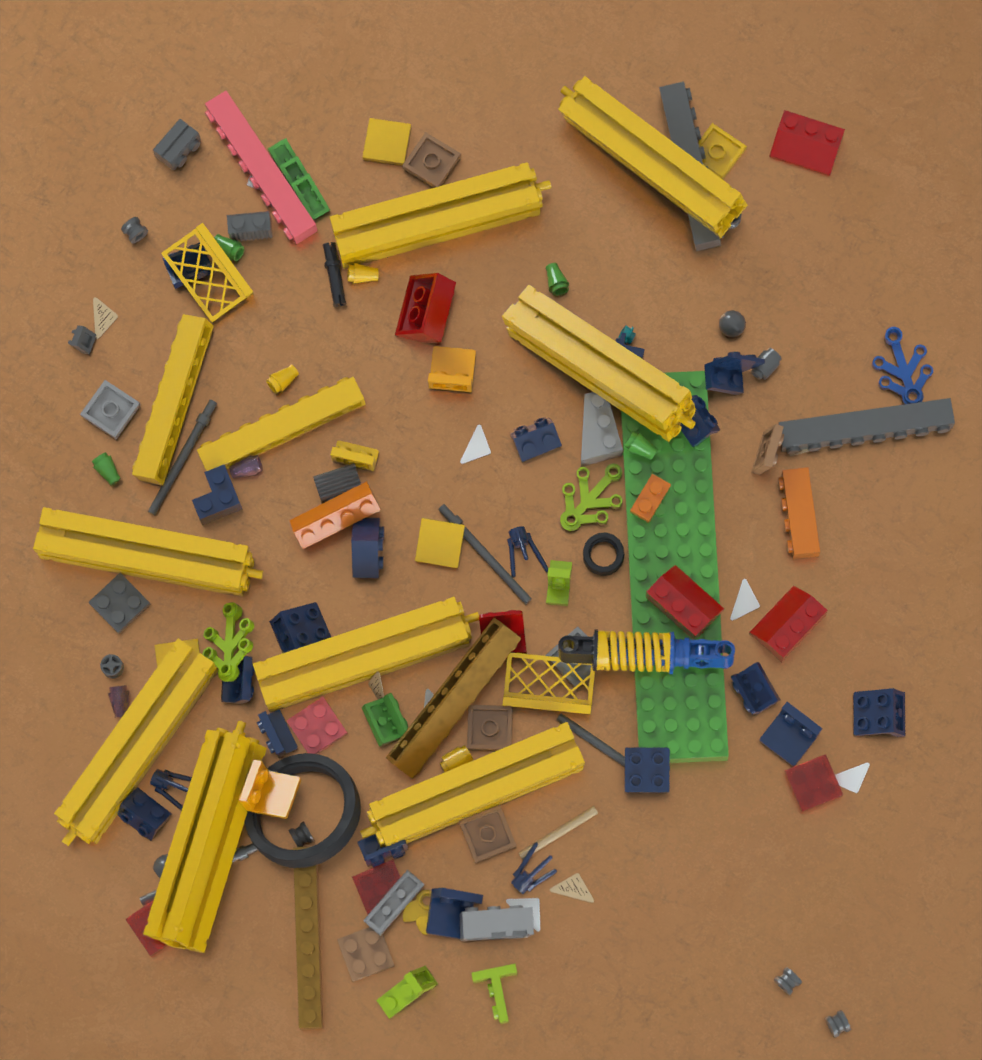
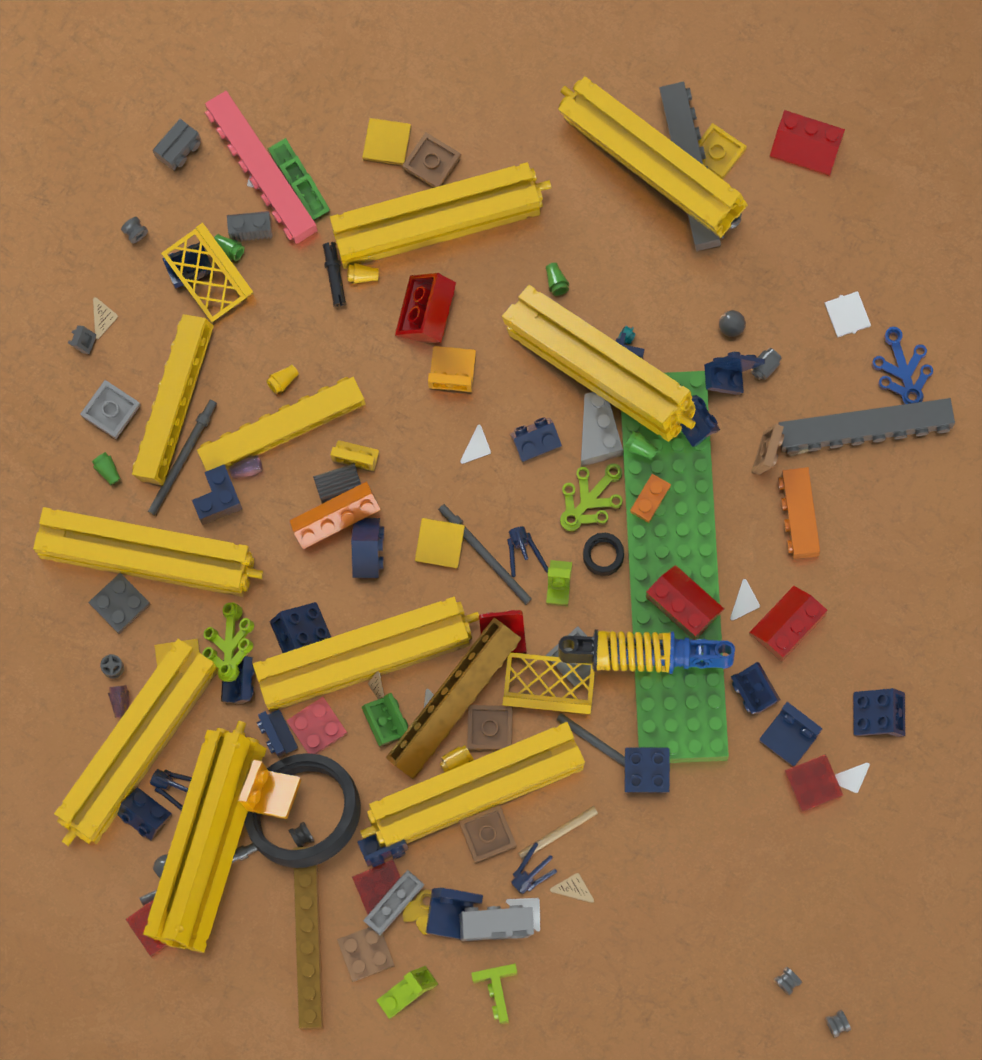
(847, 314): none -> white piece

